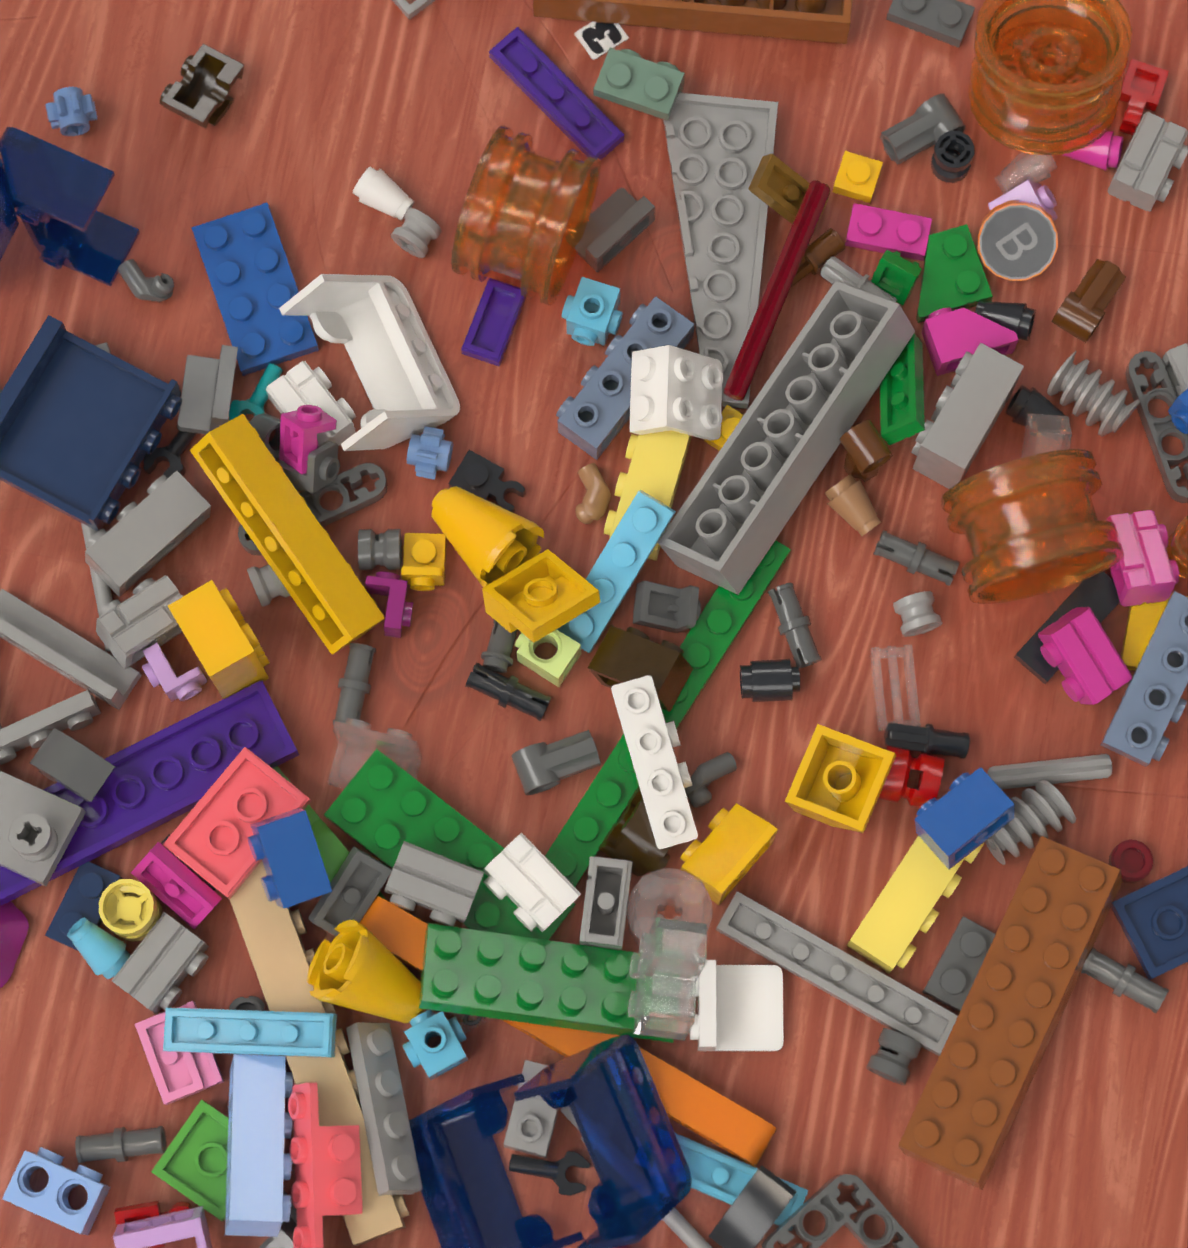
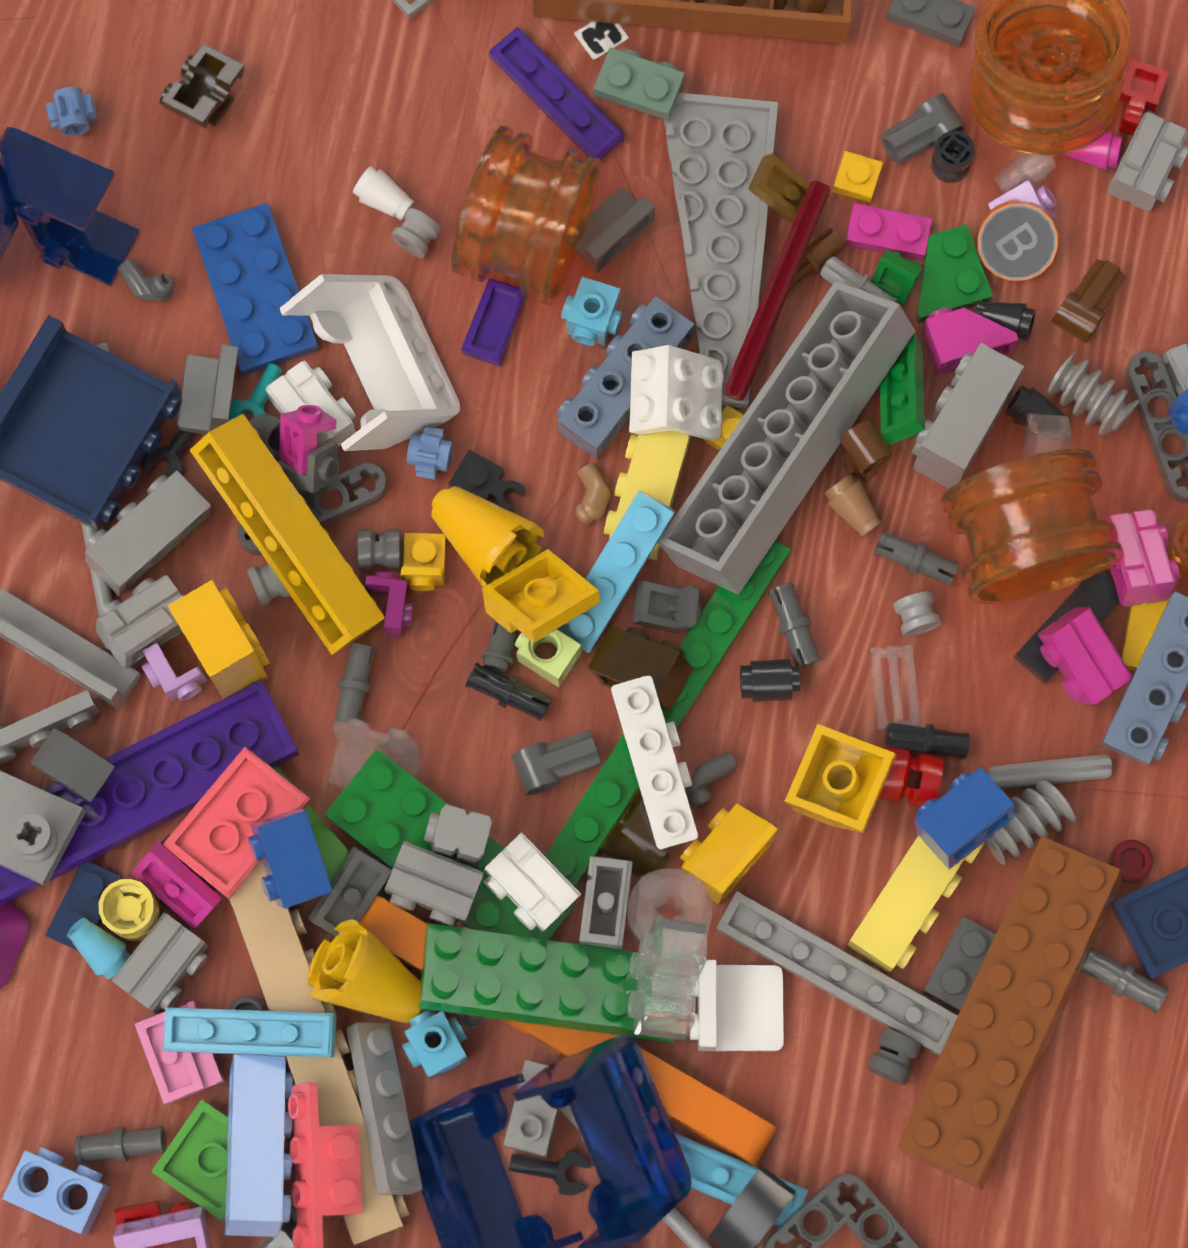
(458, 834): none -> light grey brick

